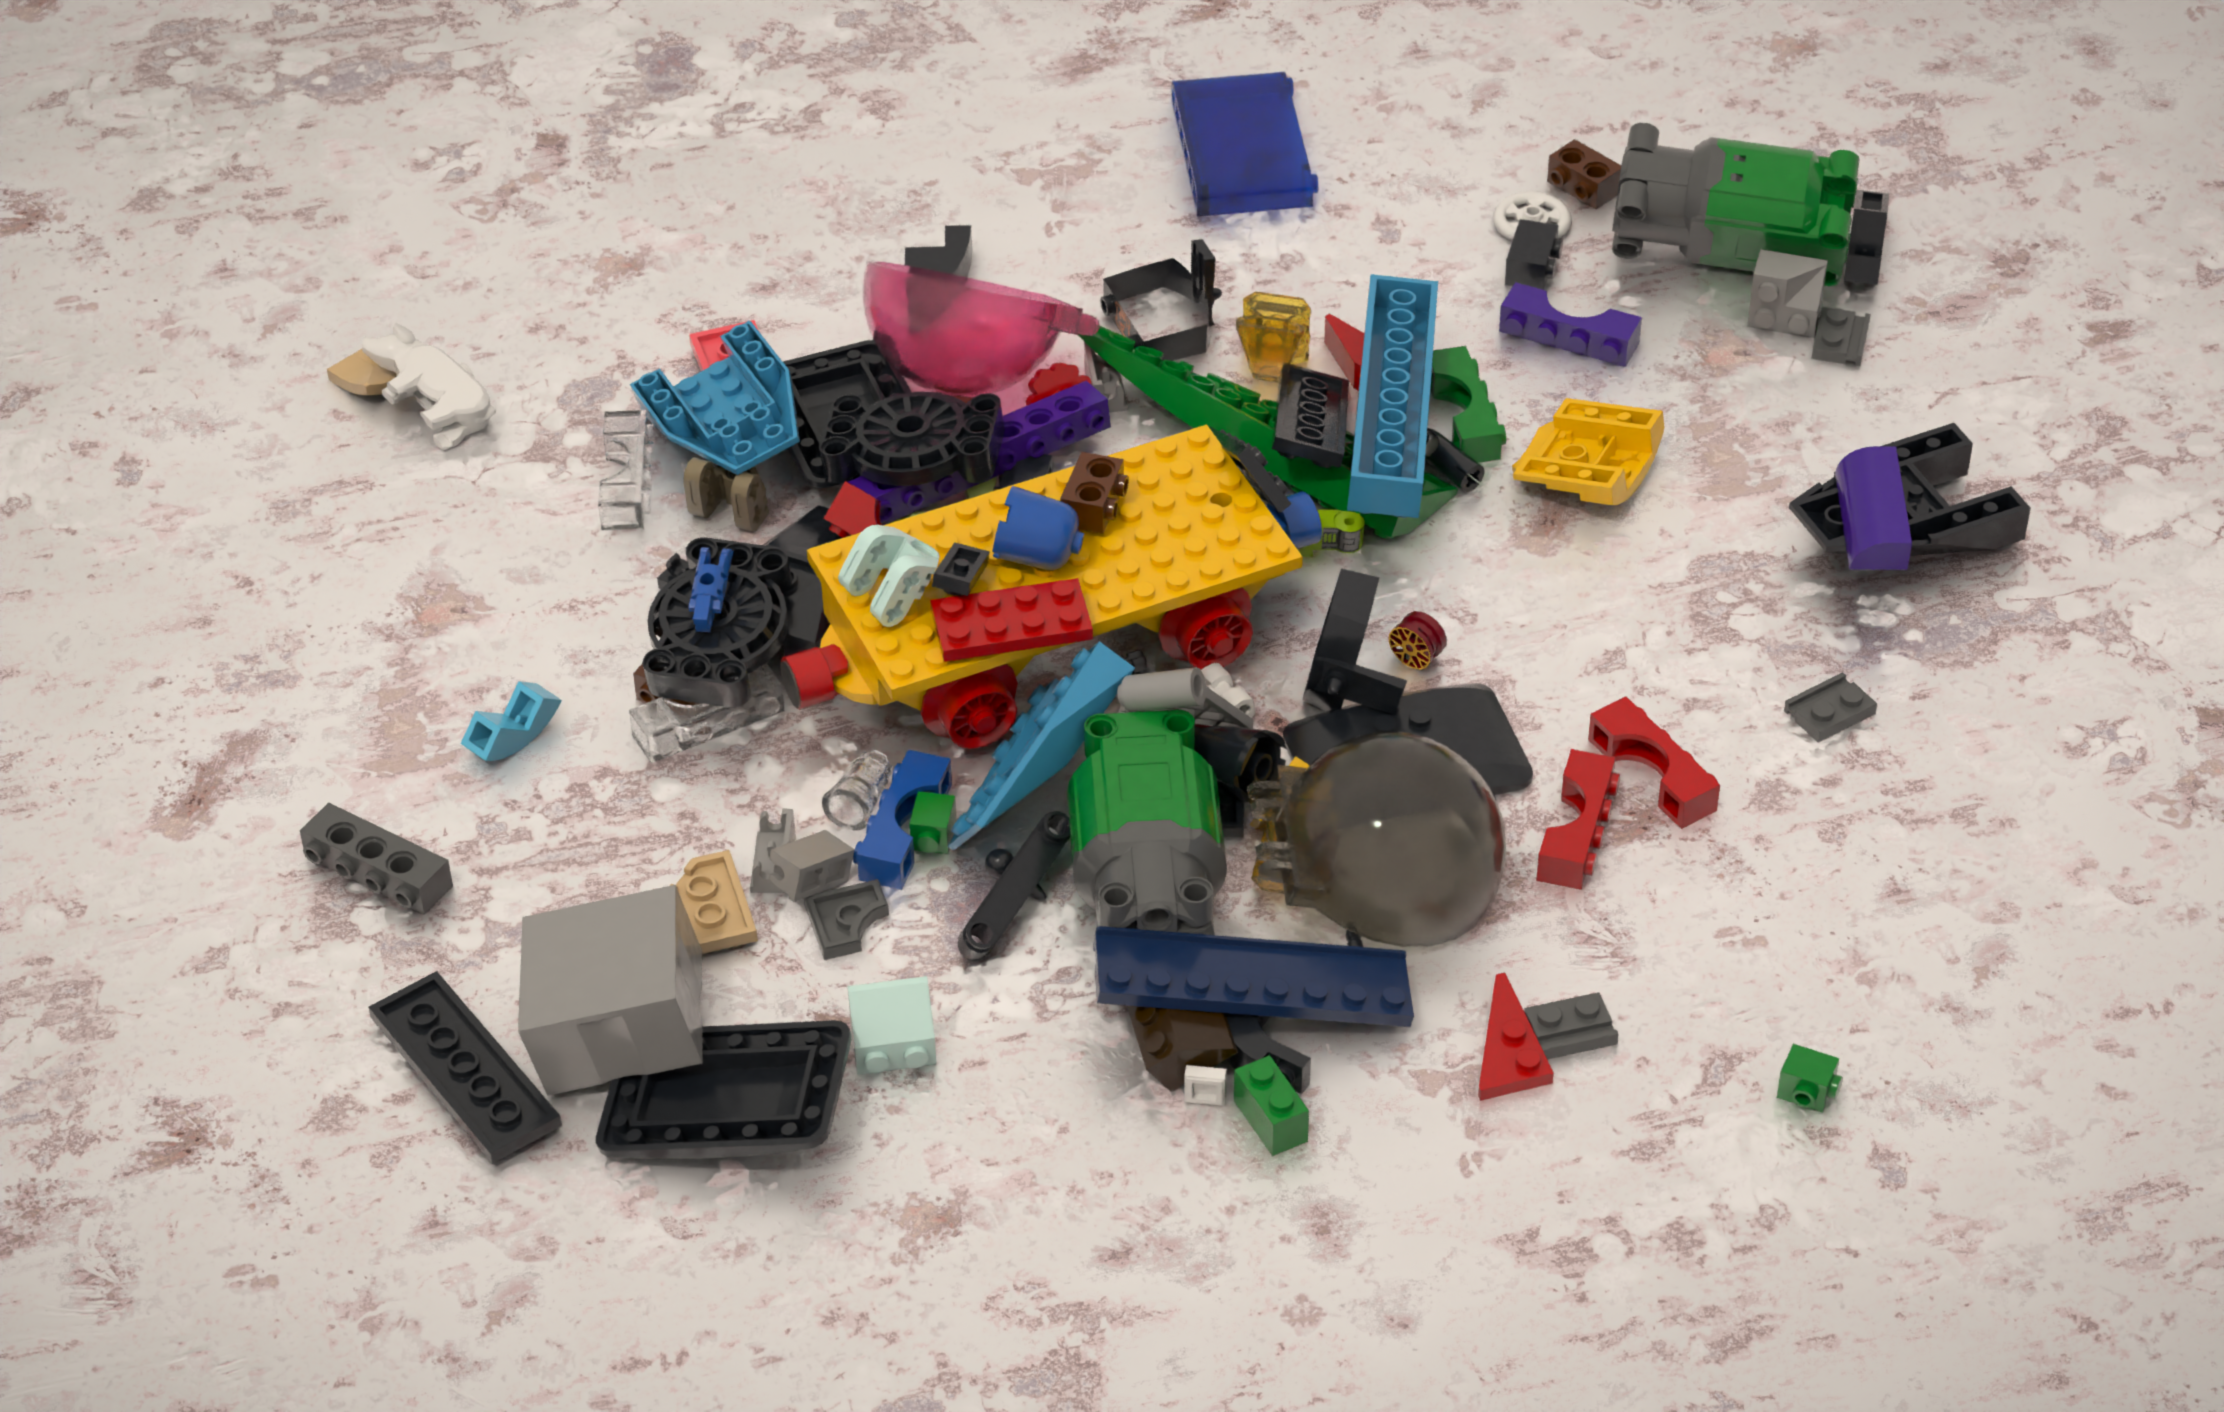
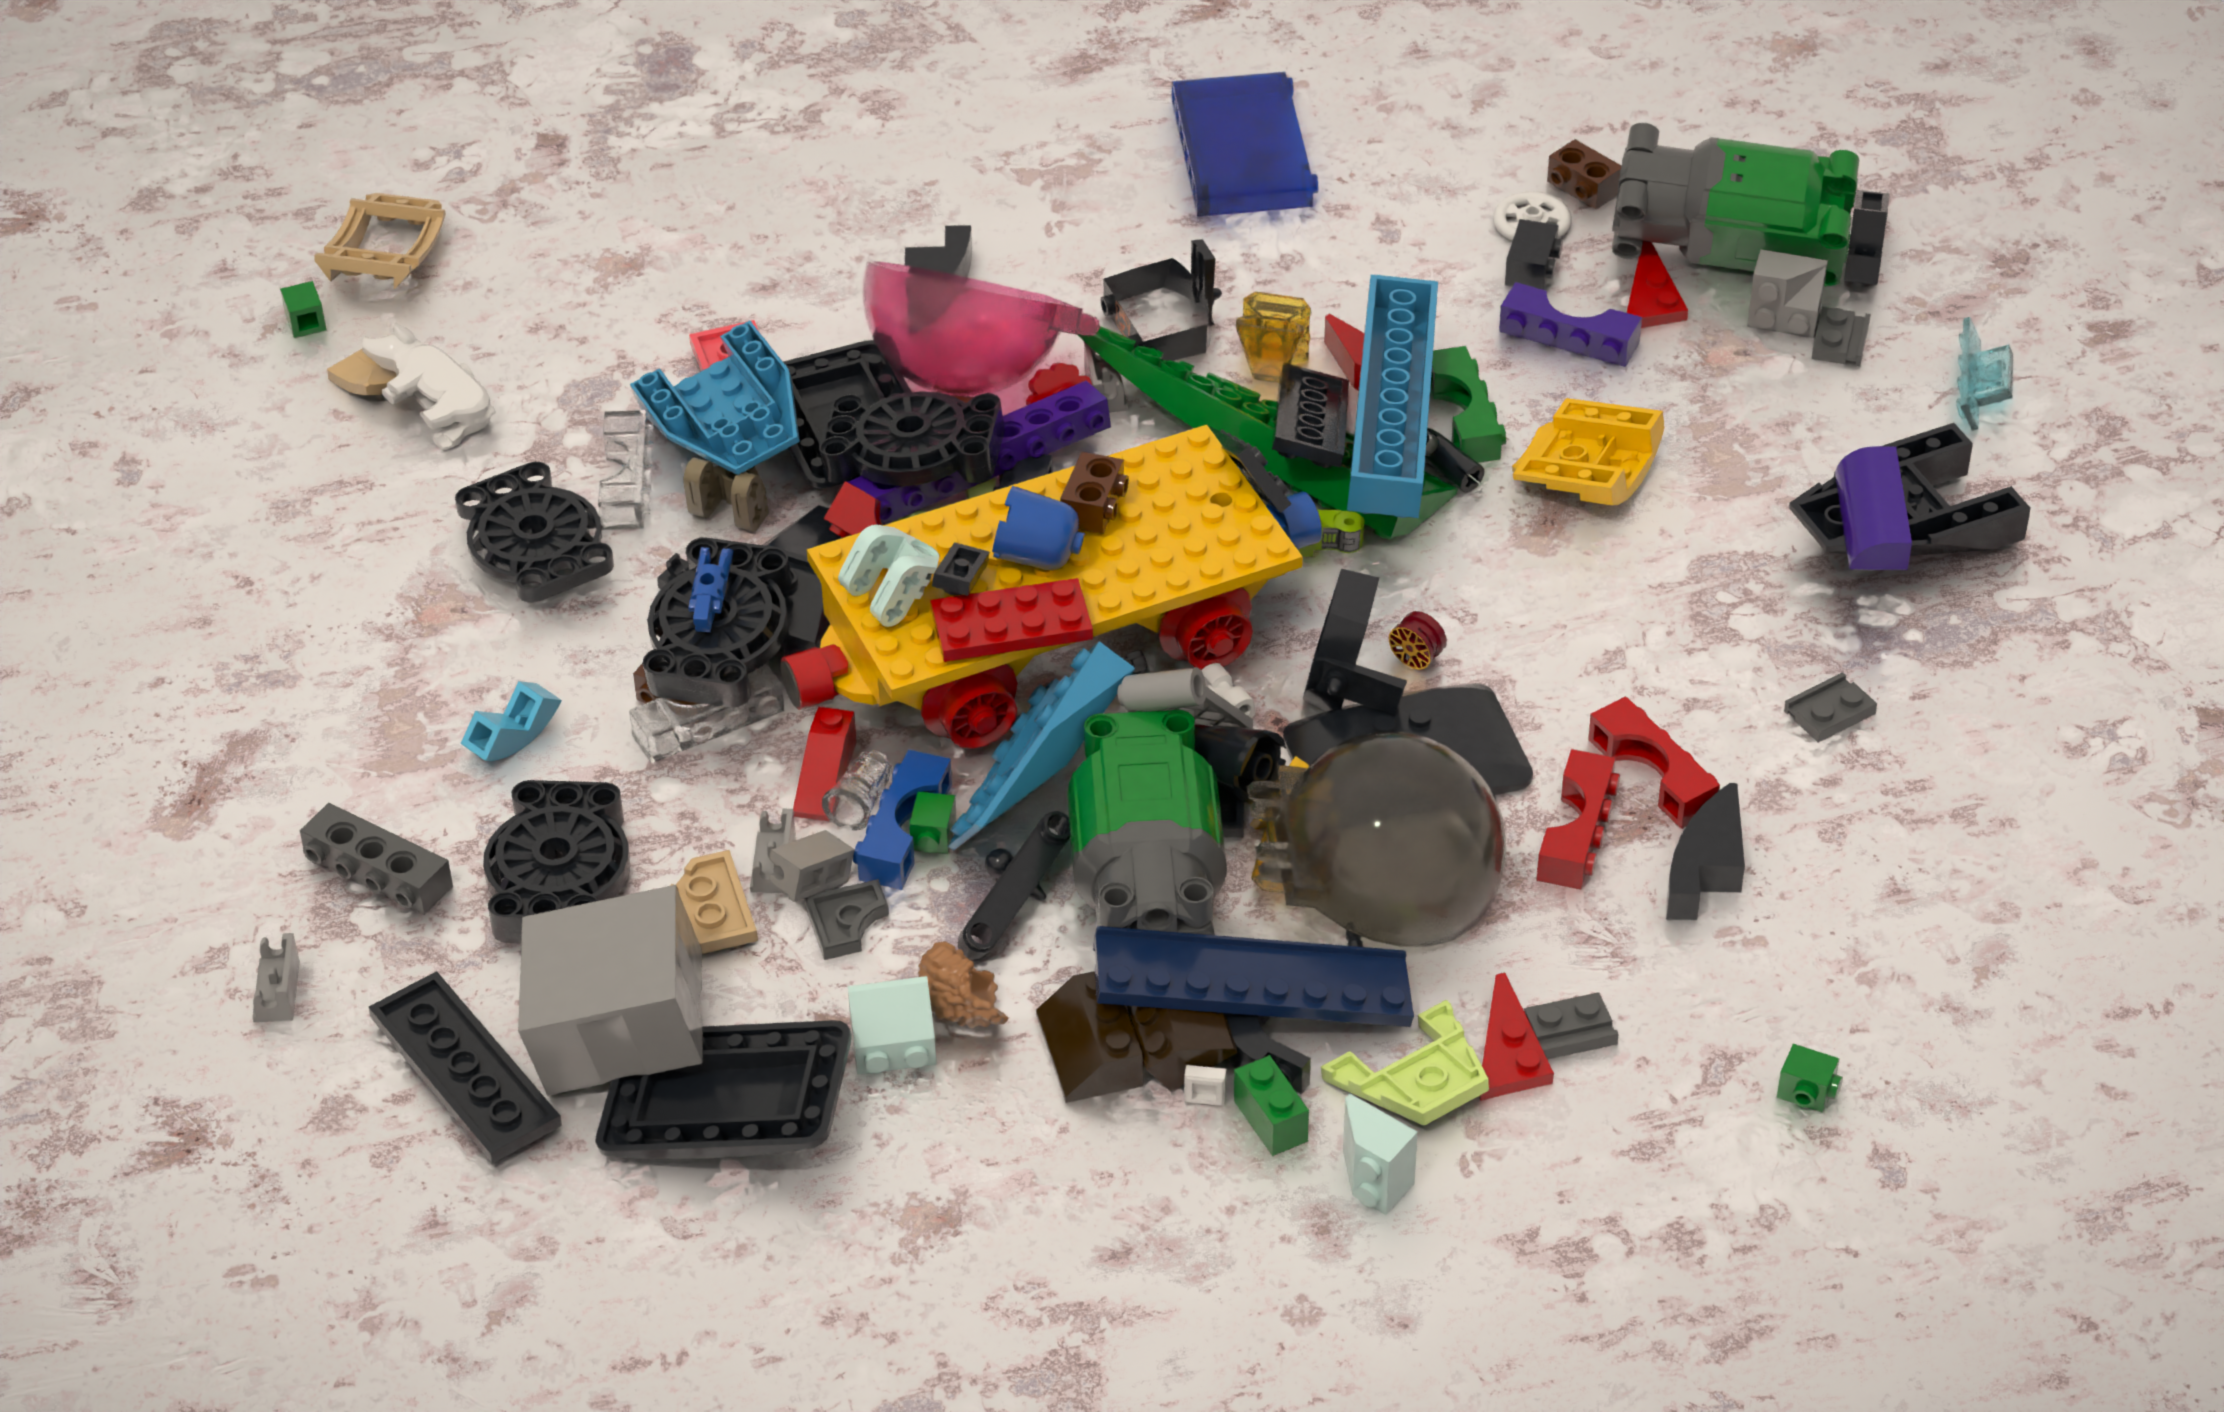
(276, 981): none -> light grey hinge
(303, 309): none -> green brick
(342, 252): none -> tan wedge
(551, 822): none -> black piece
(558, 535): none -> black piece
(825, 759): none -> red slope
(958, 989): none -> medium nougat piece
(1089, 1041): none -> dark brown slope
(1377, 1155): none -> light aqua slope
(1423, 1082): none -> yellowish green wing
(1654, 292): none -> red wing
(1707, 855): none -> black slope
(1984, 375): none -> clear light blue bracket

